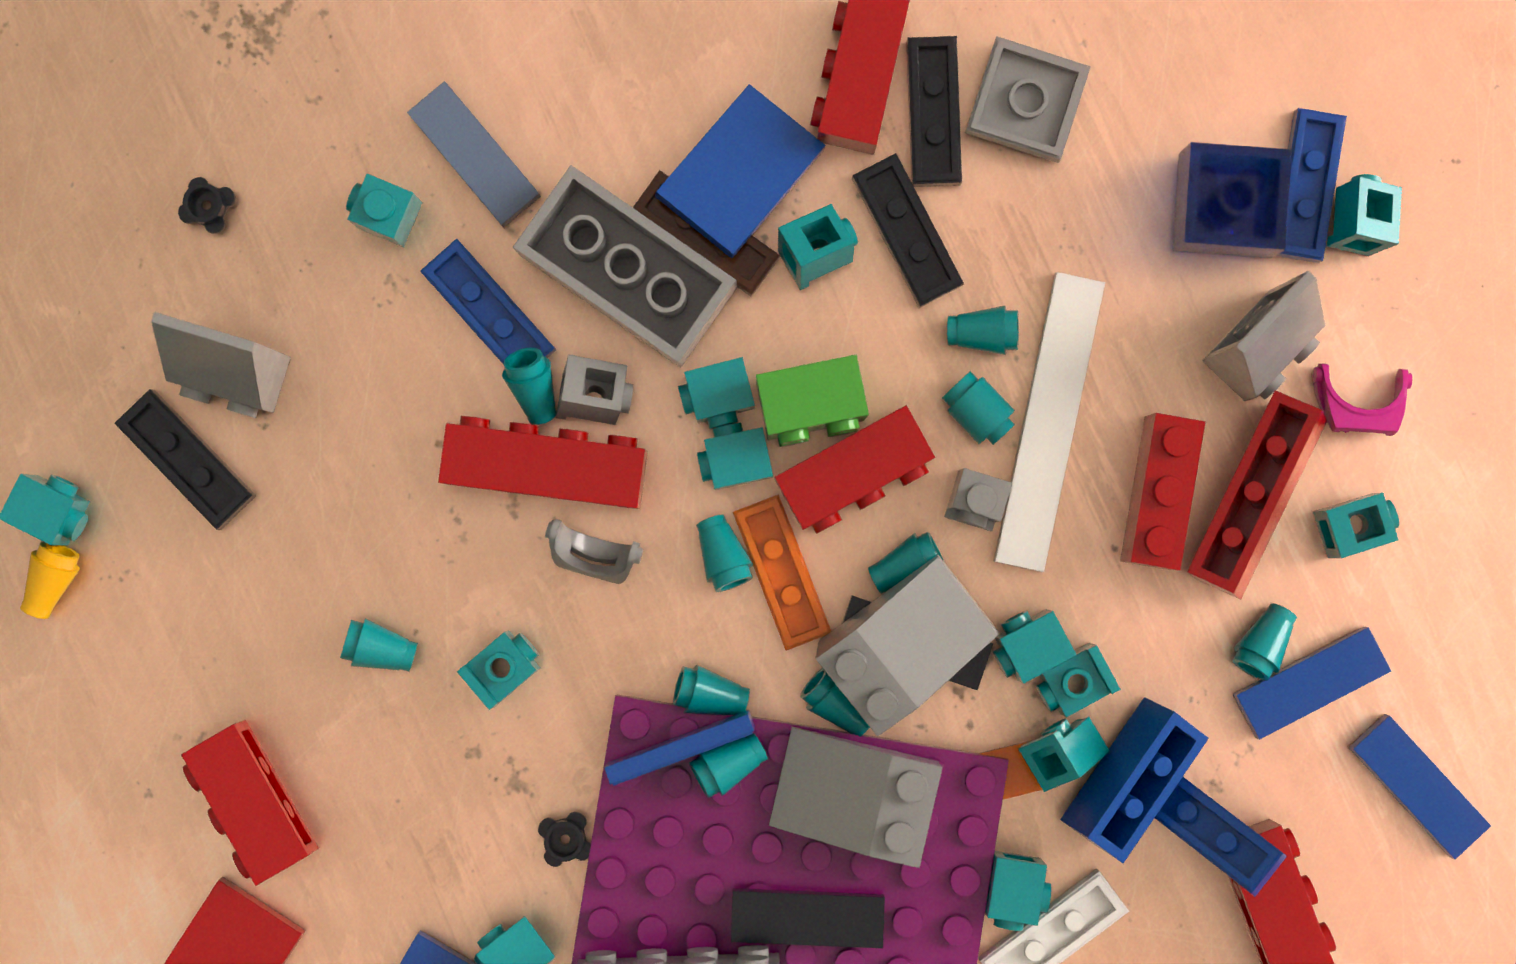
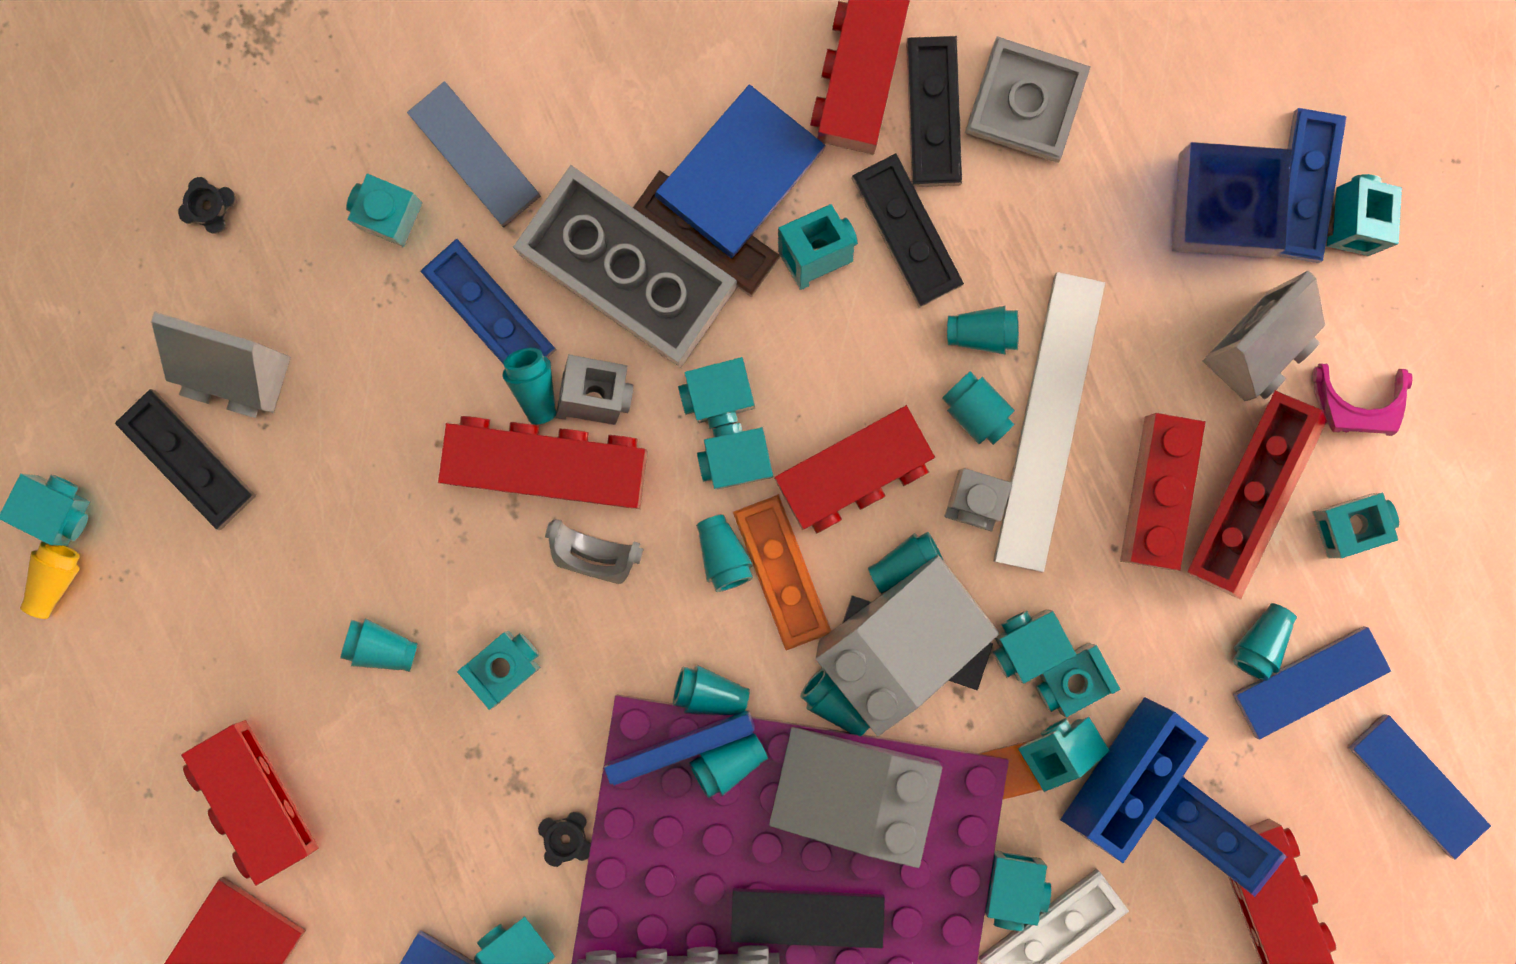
(812, 399): bright green brick -> none

